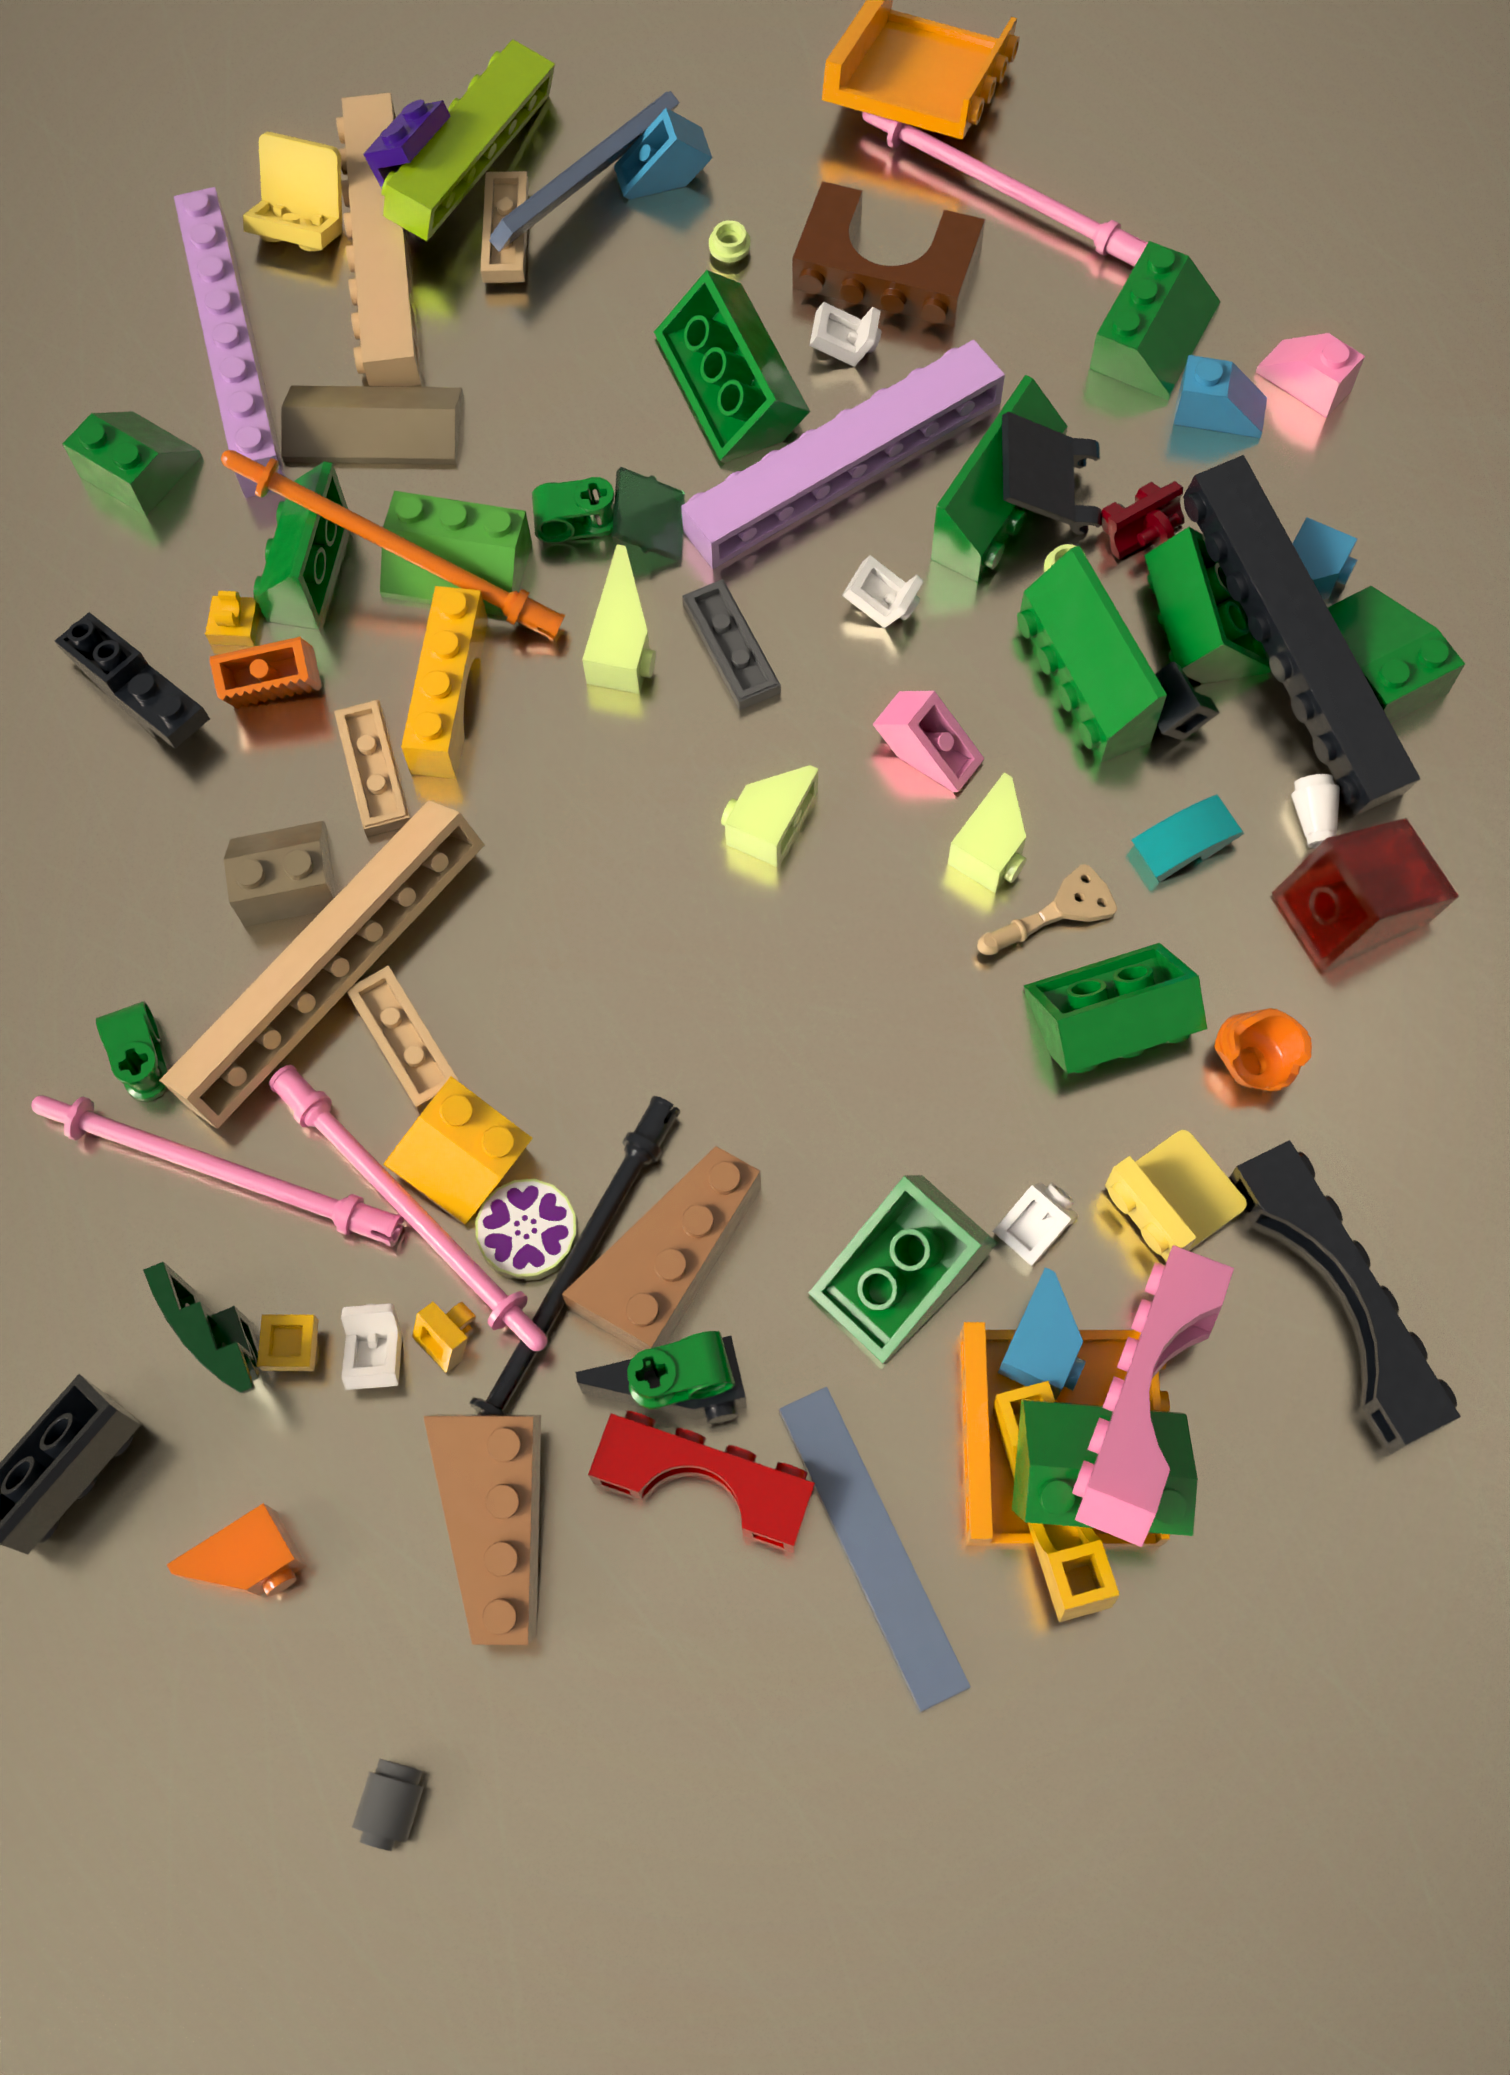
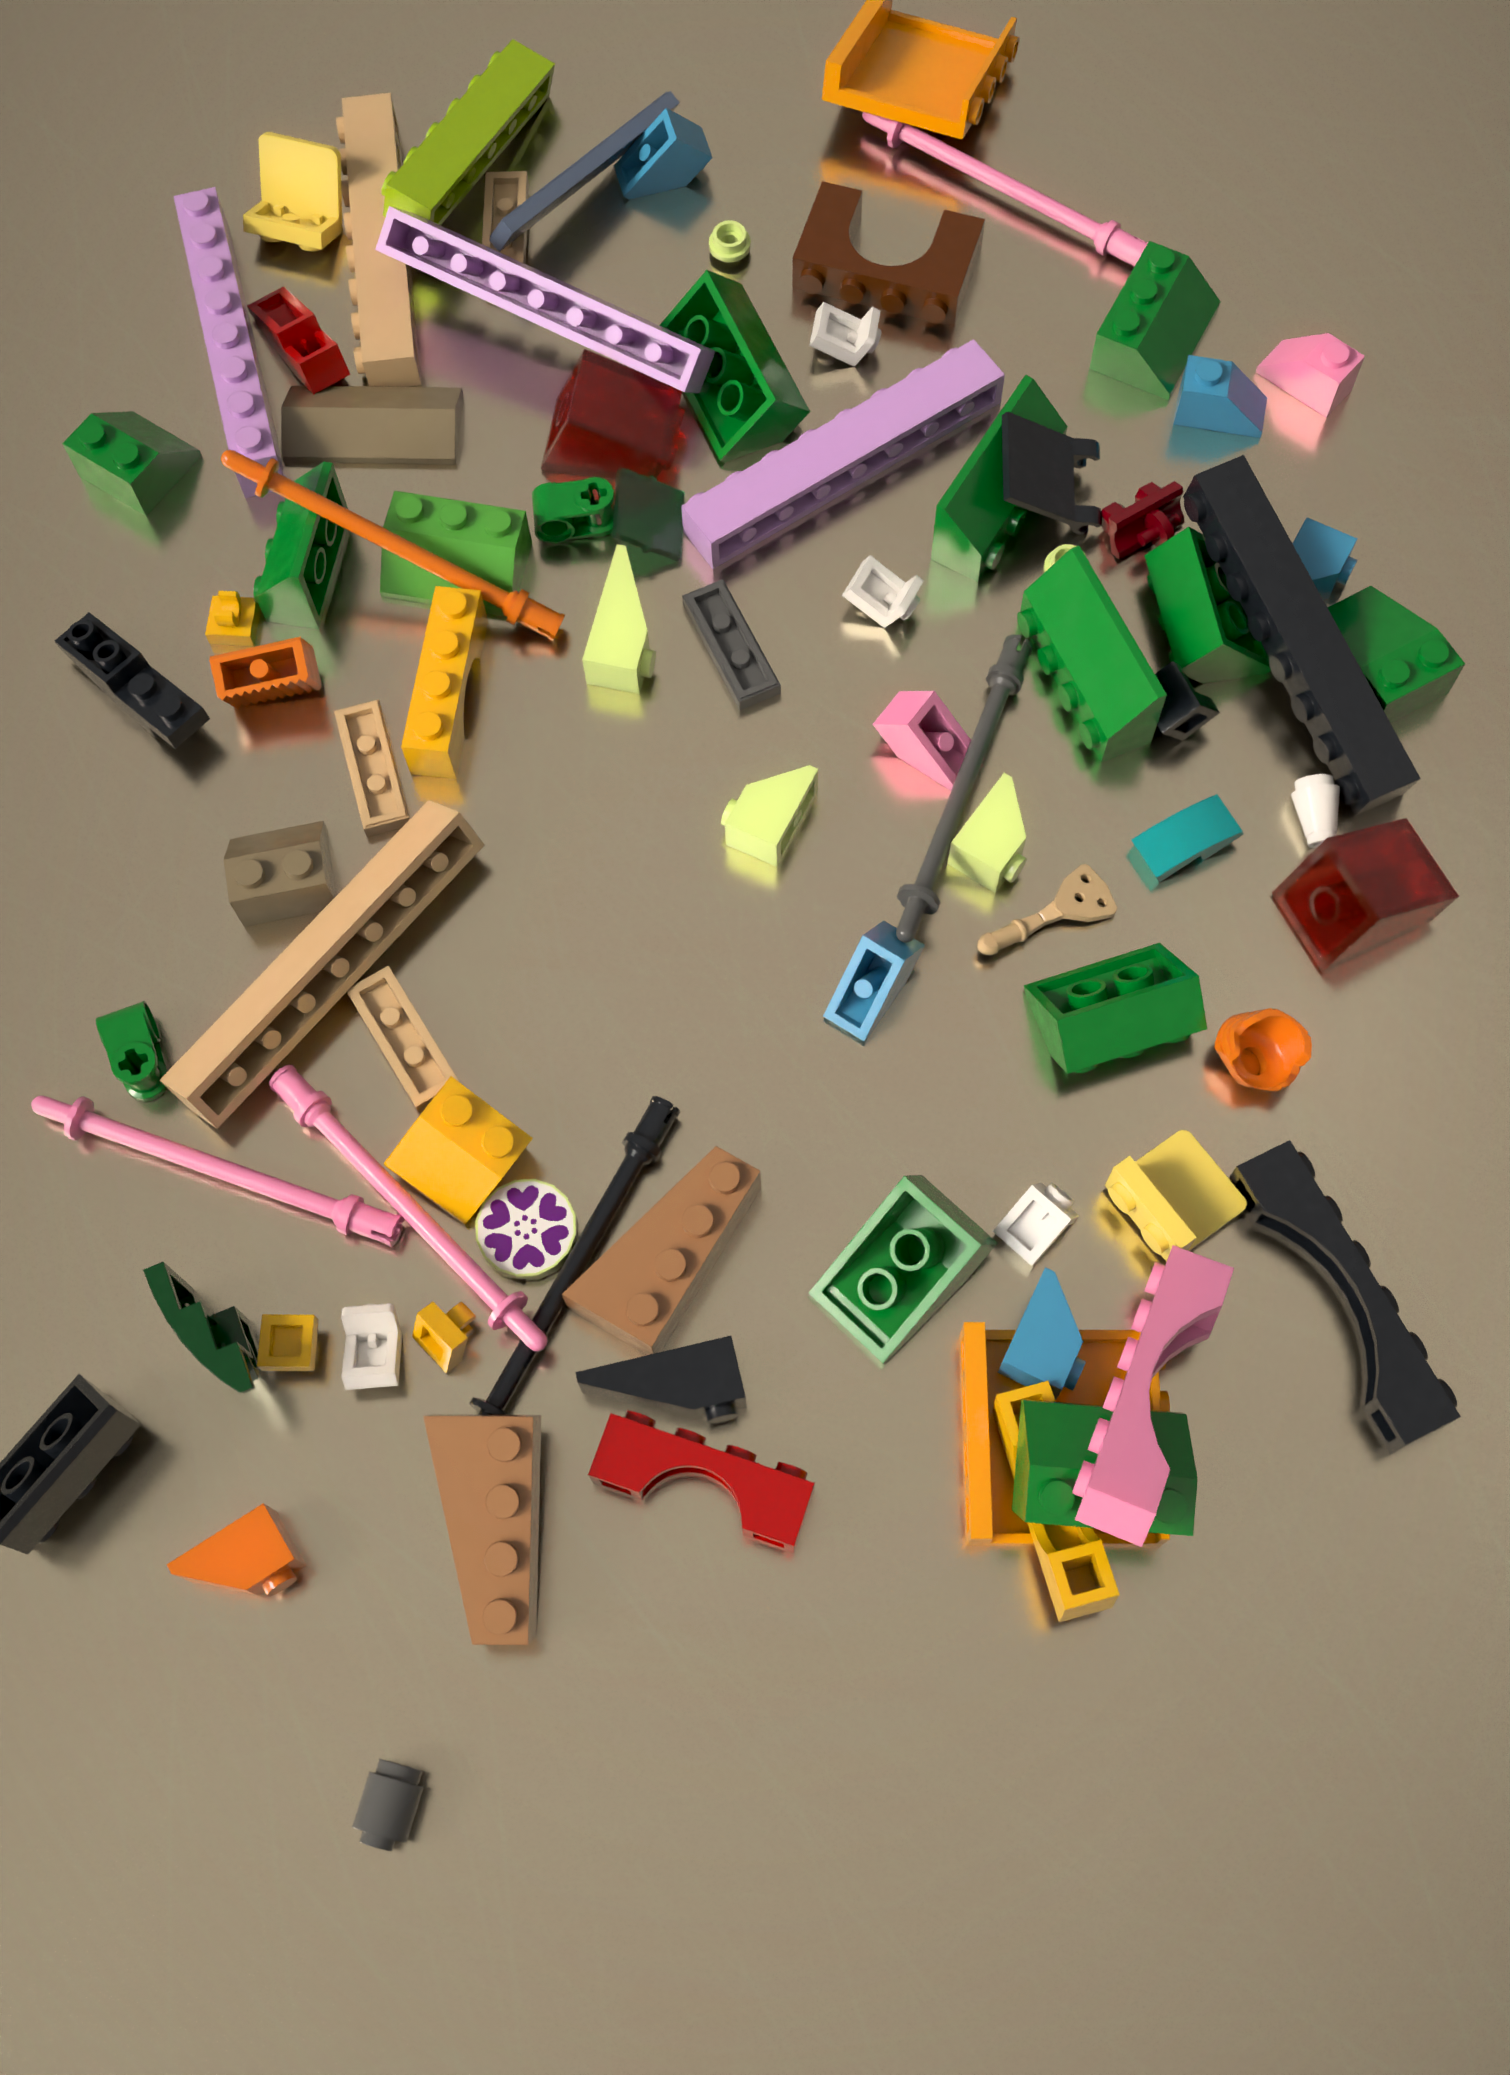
(299, 339): none -> red slope
(405, 137): dark purple bracket -> none
(545, 300): none -> lavender brick
(612, 420): none -> clear red slope
(686, 1368): green piece -> none
(872, 980): none -> dark azure slope
(874, 1550): sand blue tile -> none
(1004, 679): none -> dark grey bar

